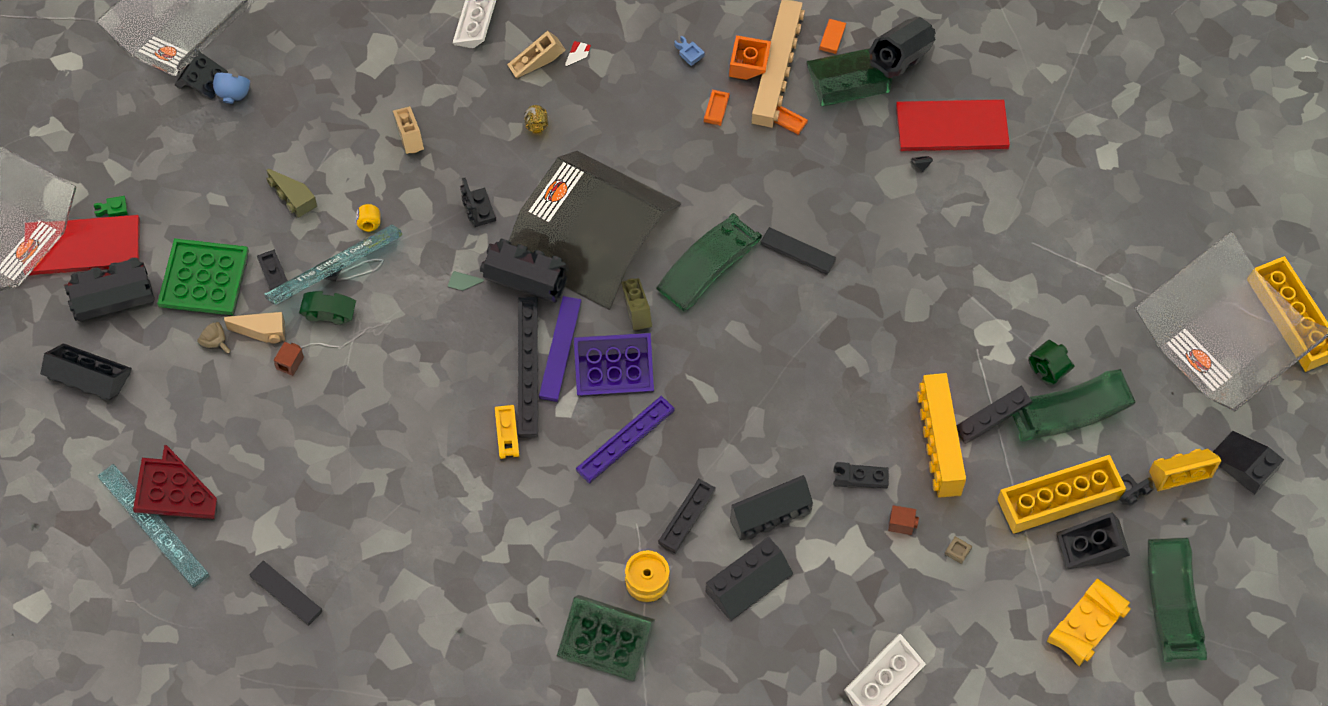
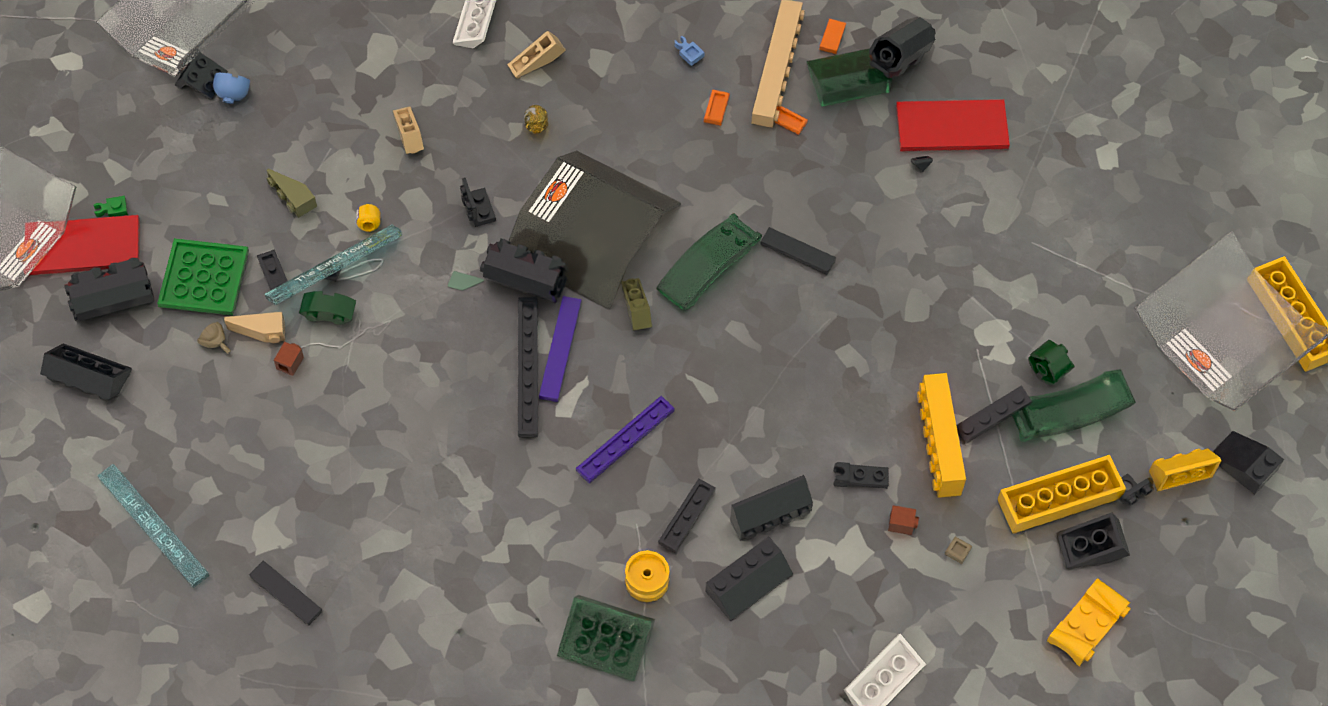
(172, 489): dark red wing -> none
(506, 431): yellow plate -> none
(578, 52): white sticker -> none
(613, 364): dark purple slope -> none
(749, 57): orange slope -> none
(1175, 598): clear green windscreen -> none

